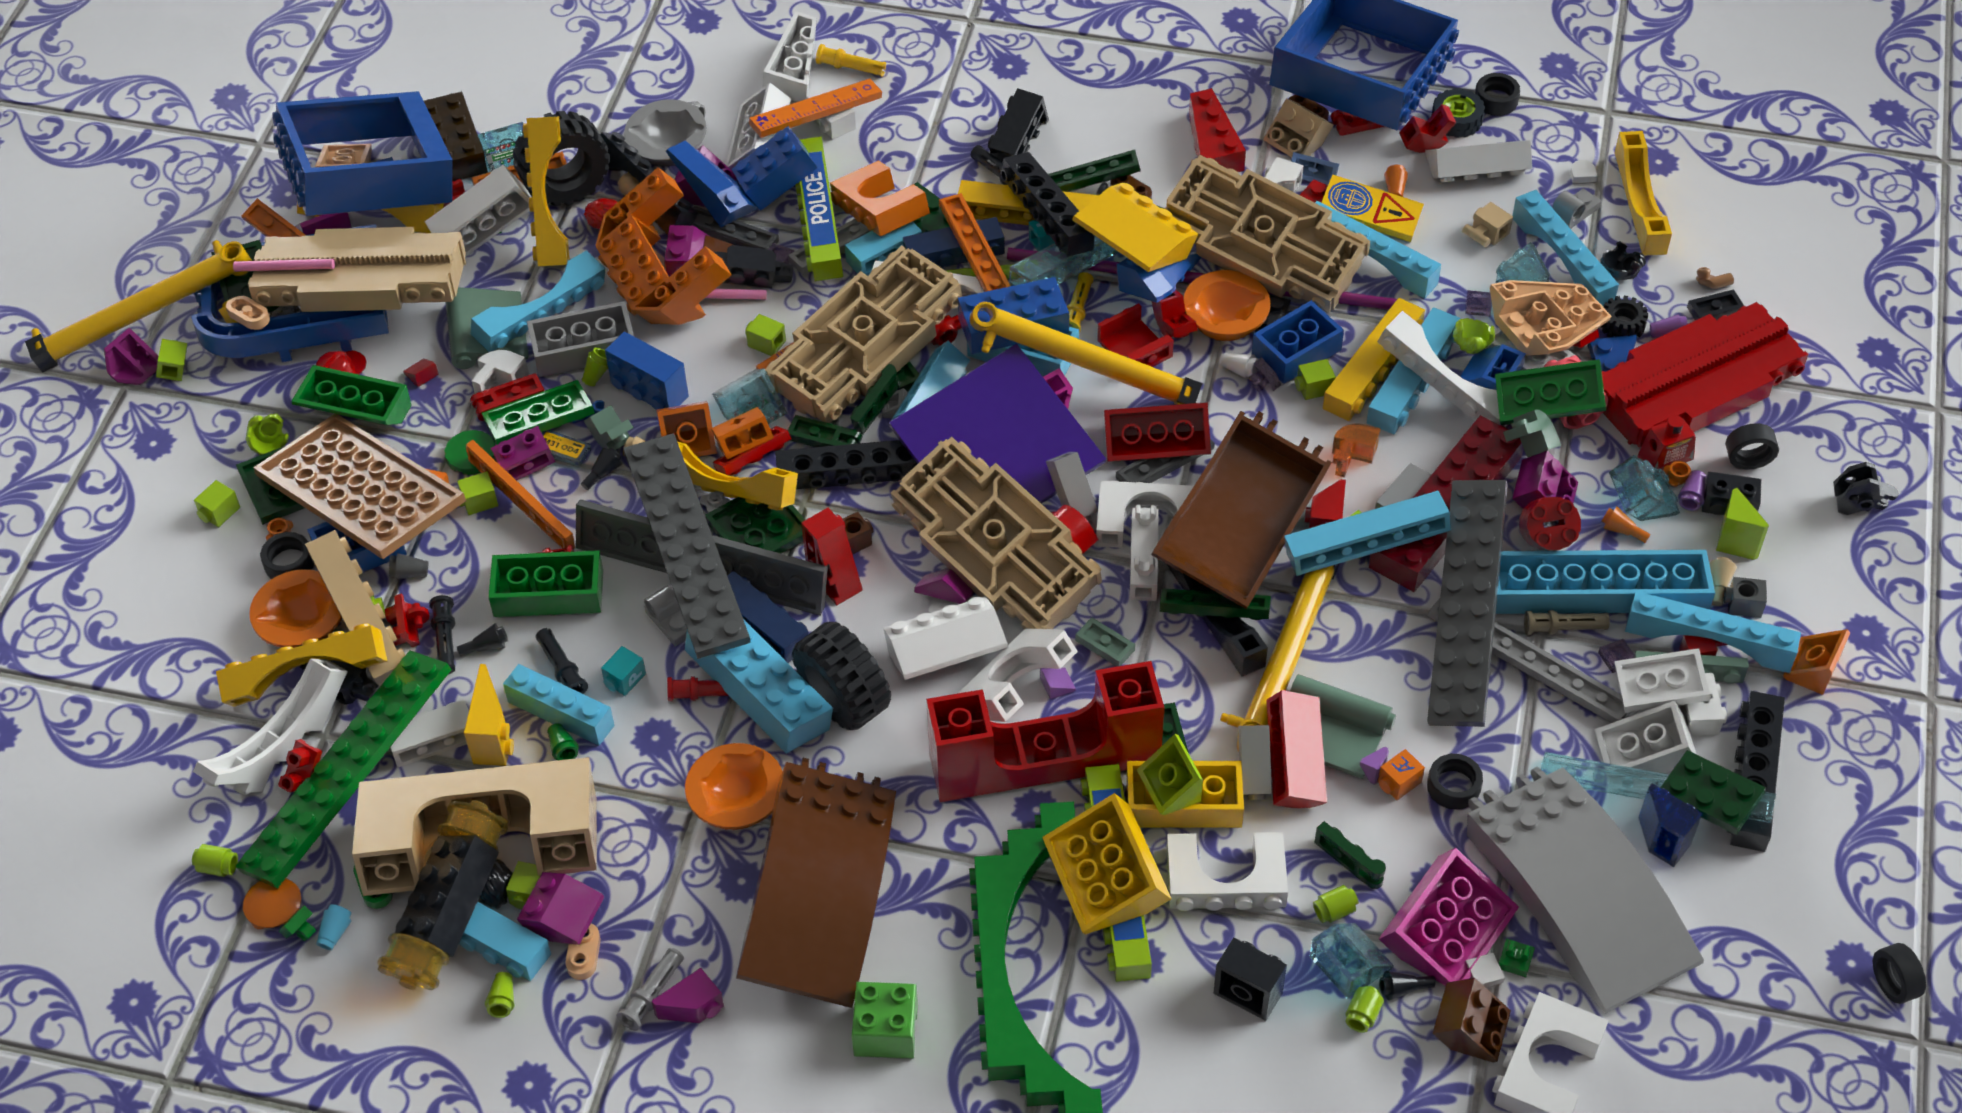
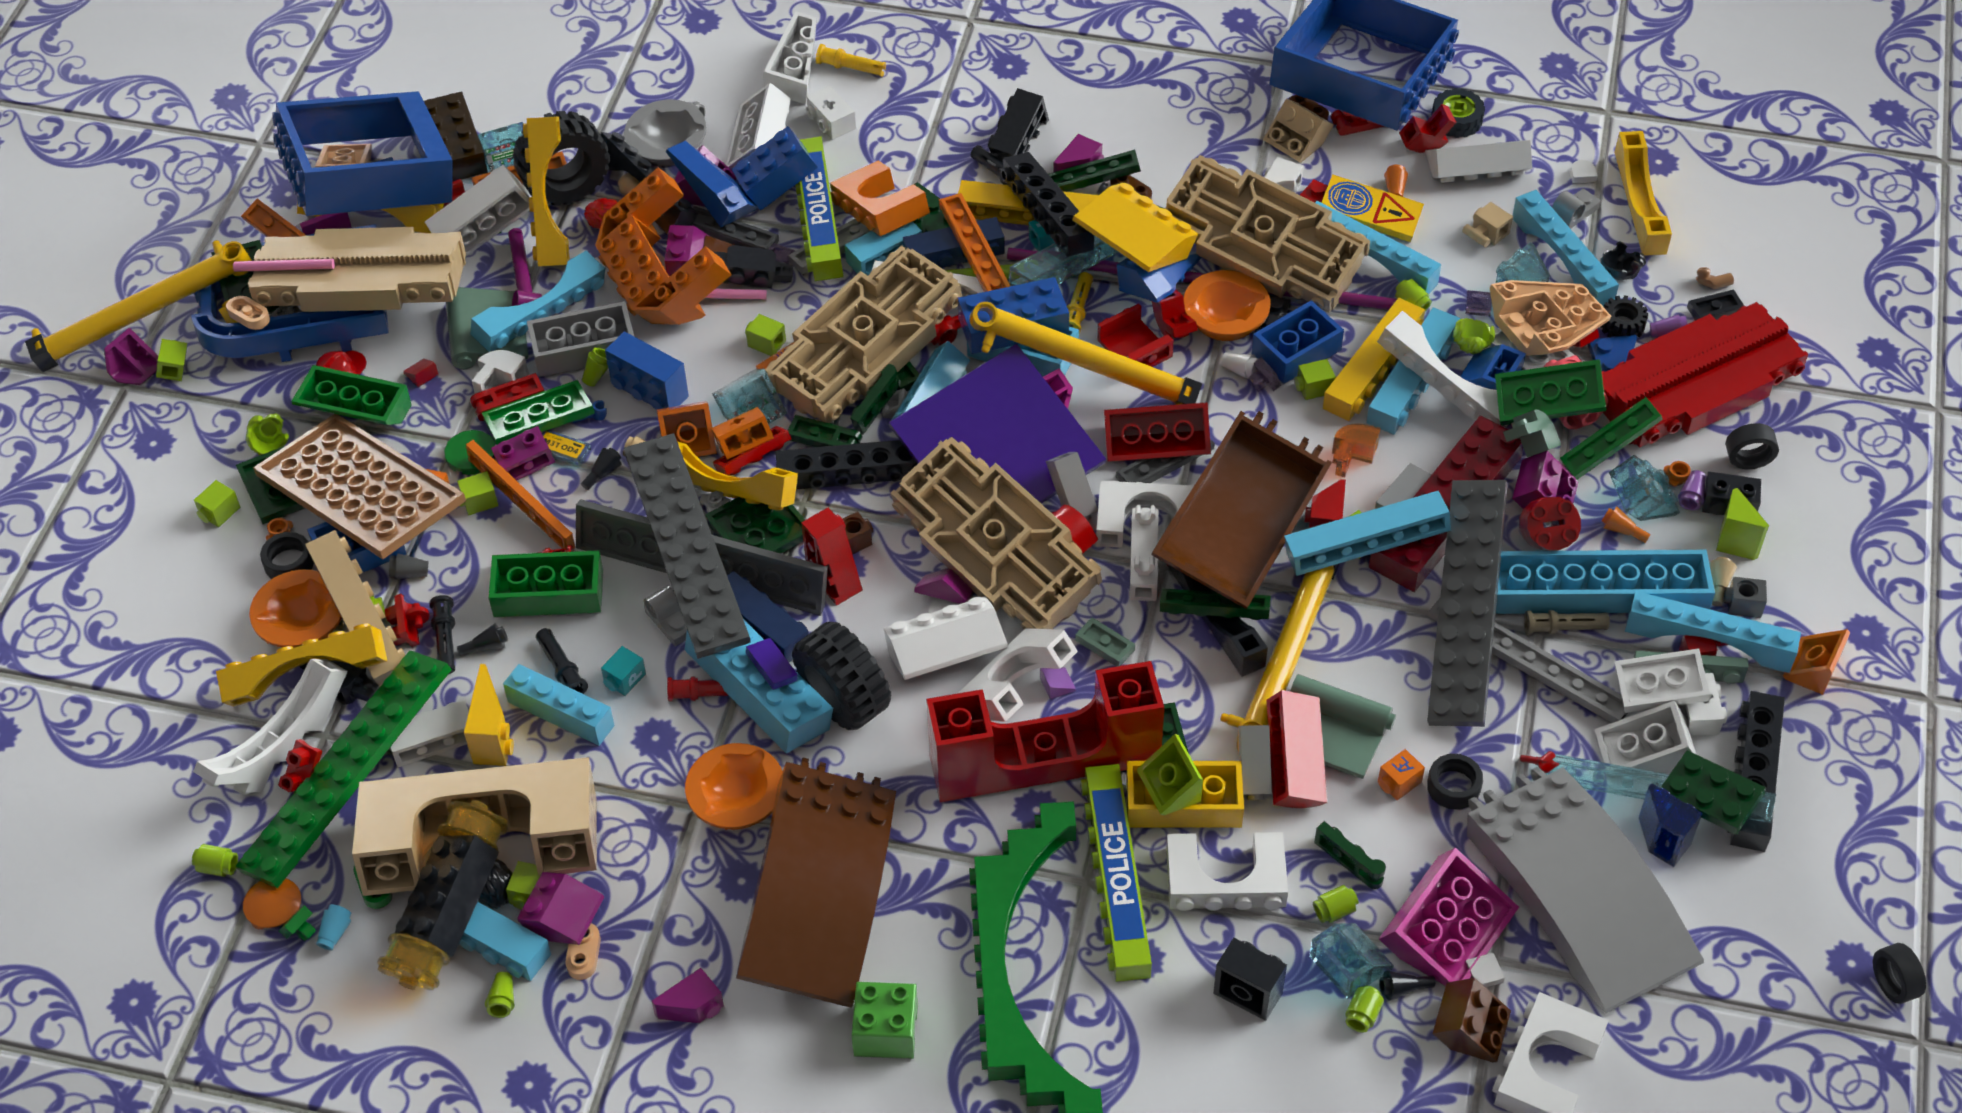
(522, 276): none -> magenta piece
(561, 743): green cone -> none
(608, 428): sand green brick -> none
(642, 998): light grey pin -> none
(771, 663): none -> dark purple tile
(815, 107): orange tile -> none
(1078, 152): none -> magenta slope
(1106, 866): yellow slope -> none
(1213, 131): red wedge -> none
(1316, 168): medium blue slope -> none
(1372, 763): medium lavender slope -> none
(1413, 293): none -> lime brick
(1499, 82): black tyre -> none
(1516, 957): green tile -> none
(1545, 762): none -> red hand
(1611, 438): none -> green plate
(1614, 652): clear purple tile -> none
(1668, 443): red torso -> none
(1863, 491): black hinge -> none

